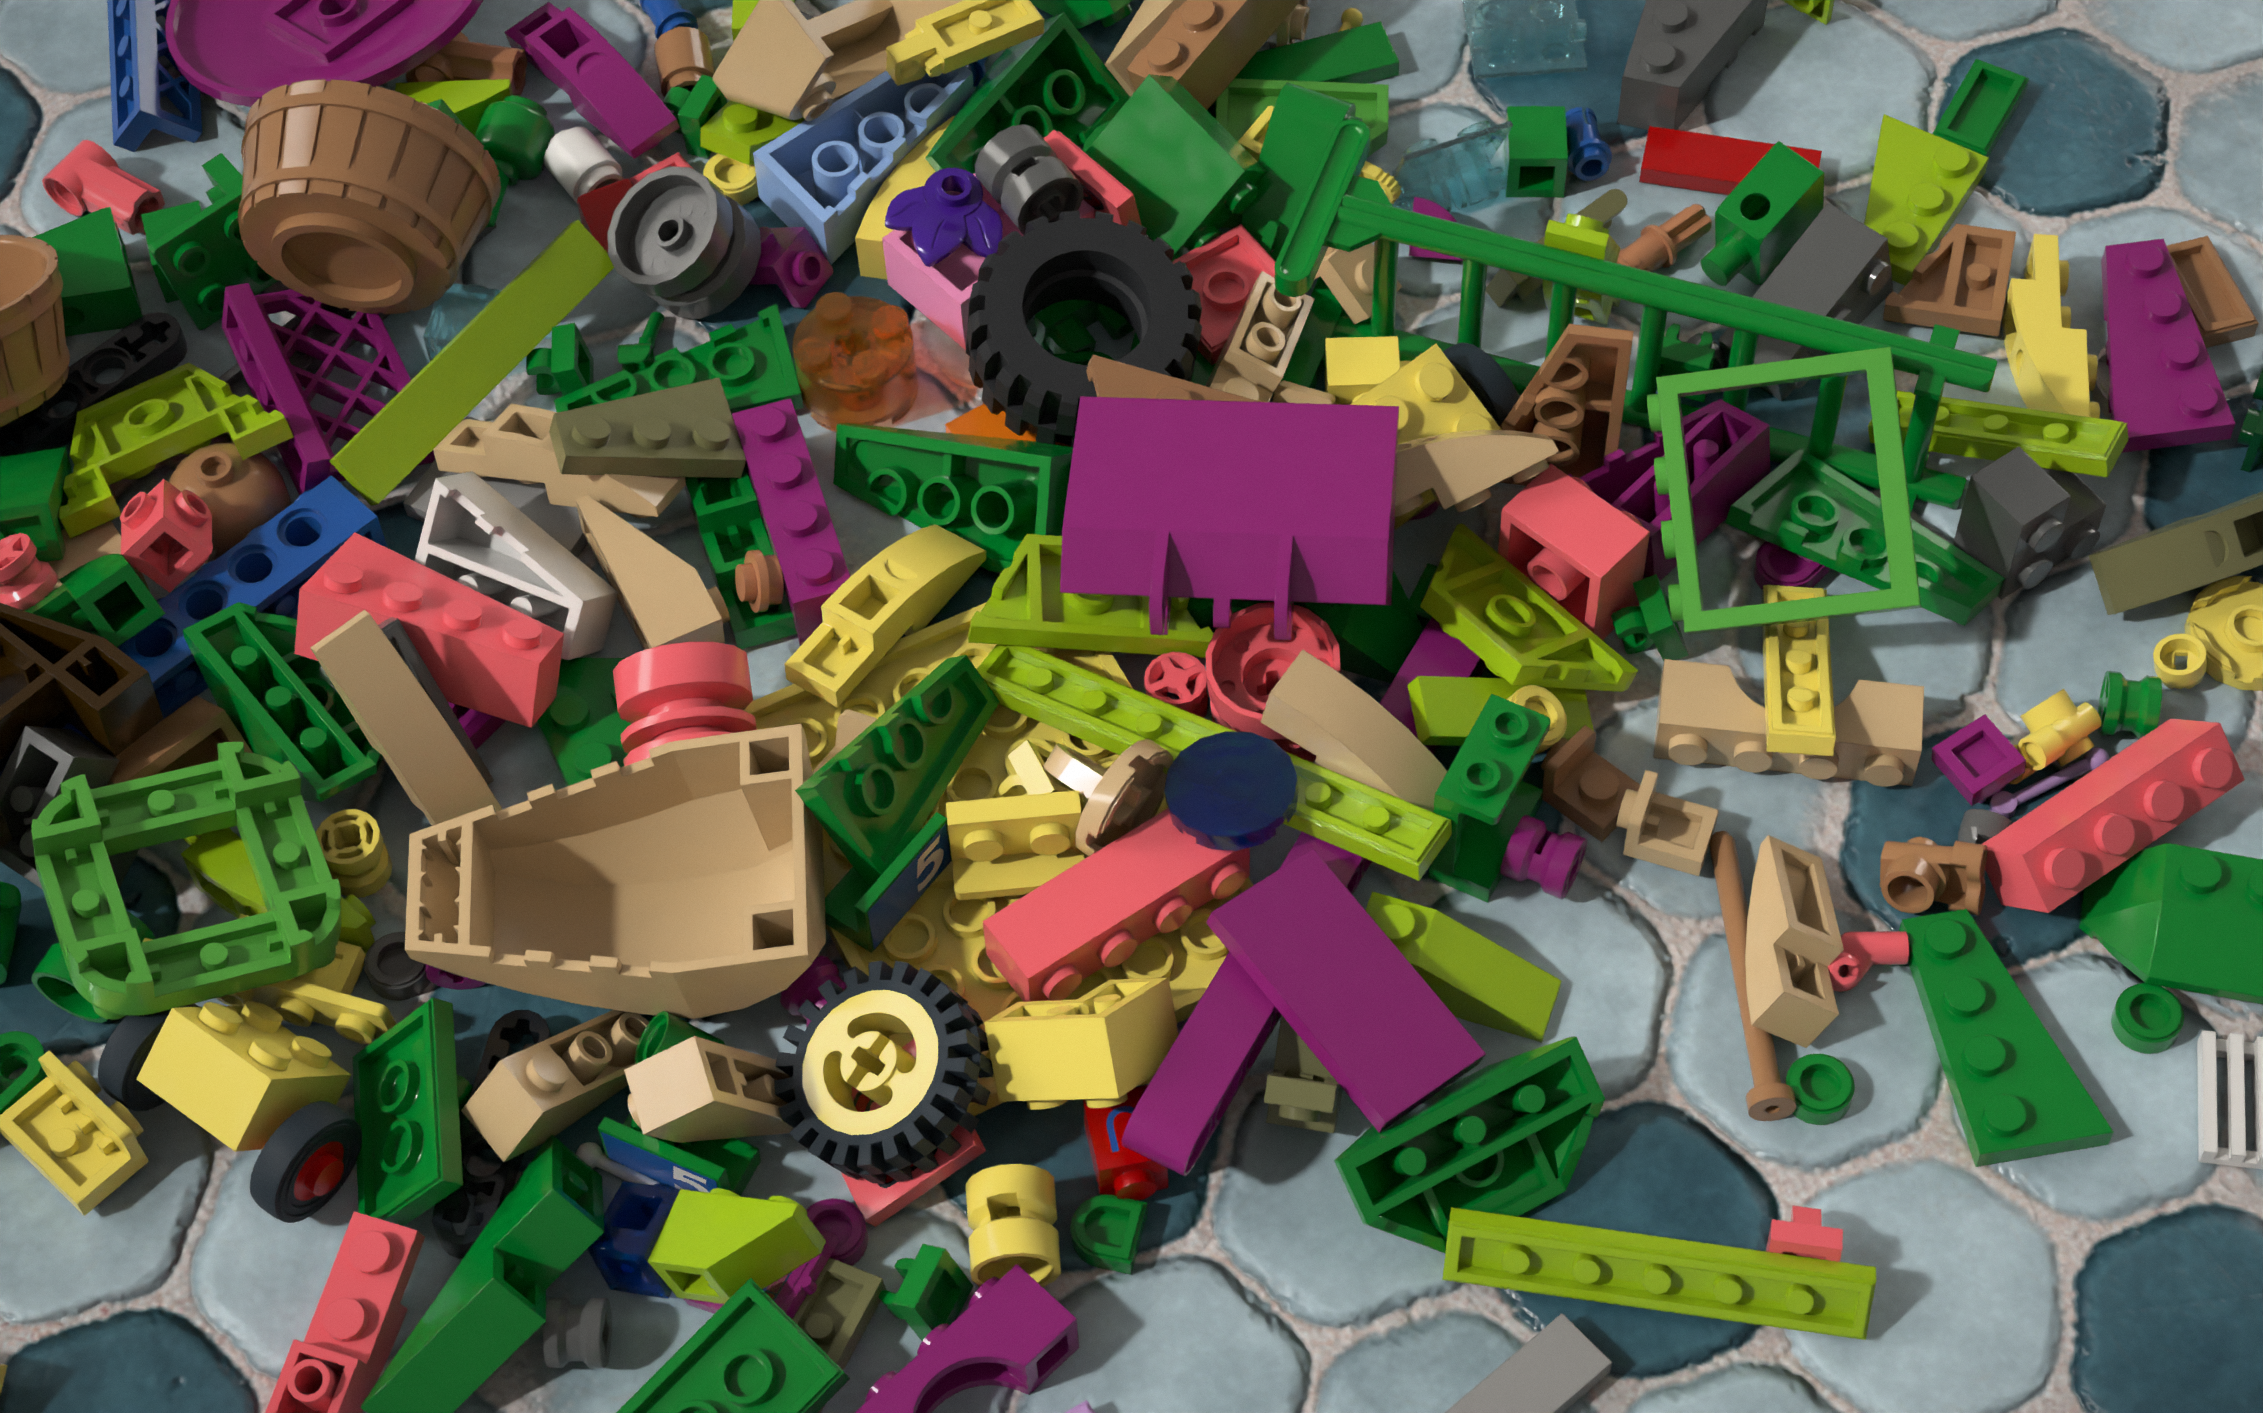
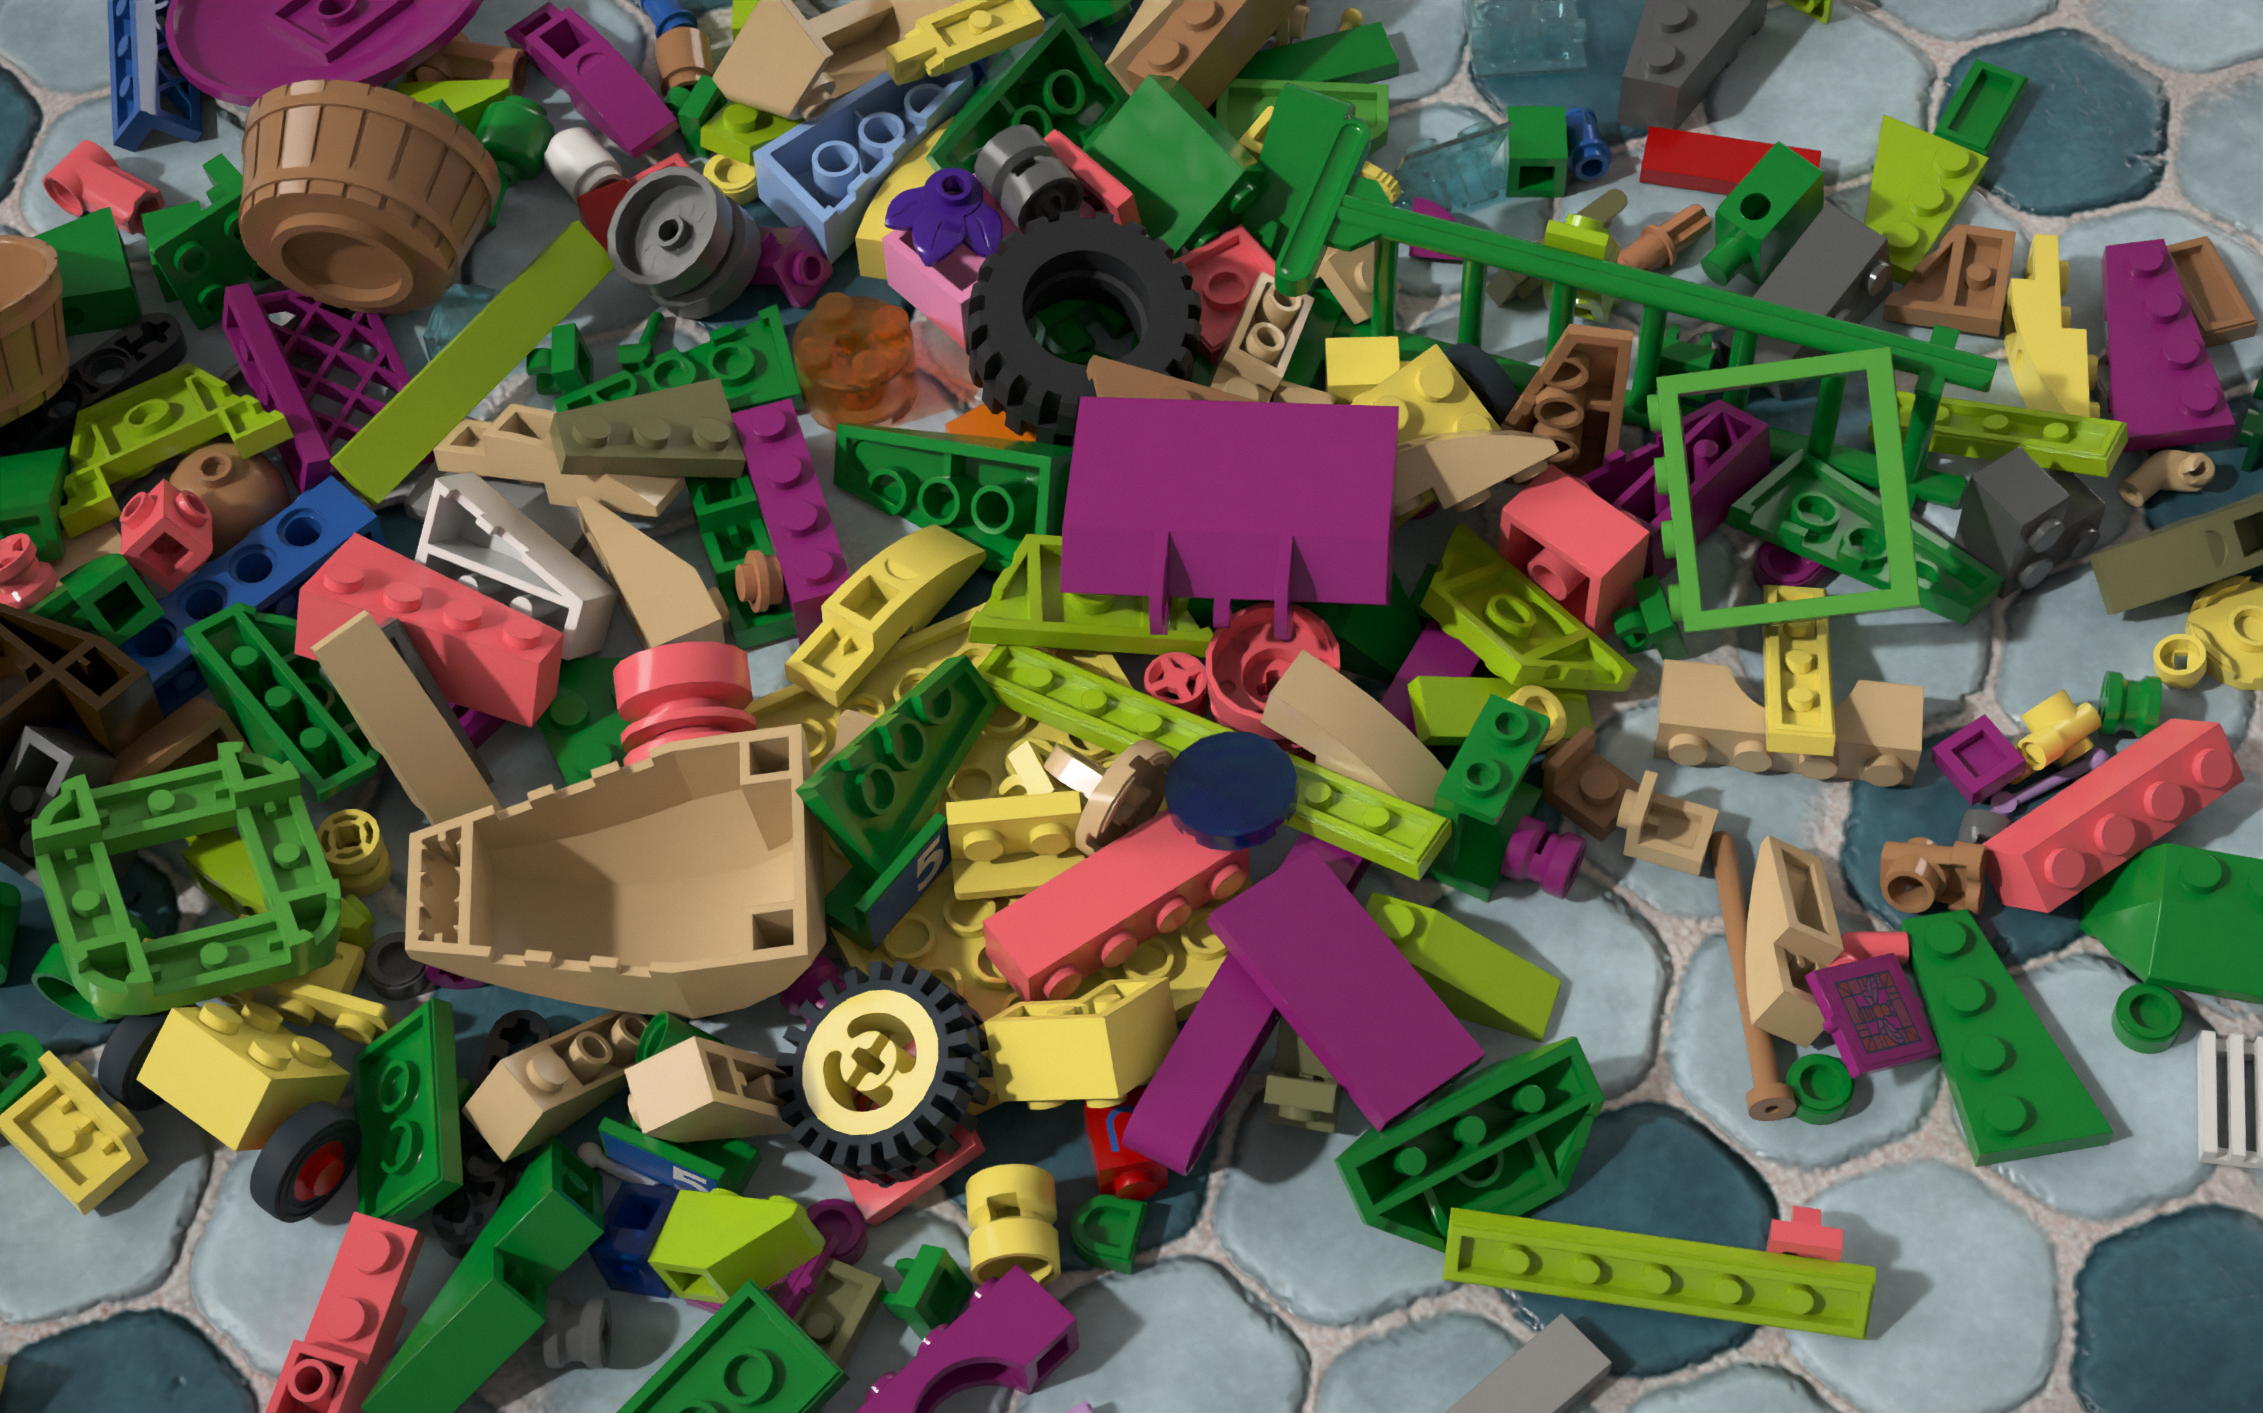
(1872, 1015): none -> magenta piece
(2168, 472): none -> tan arm

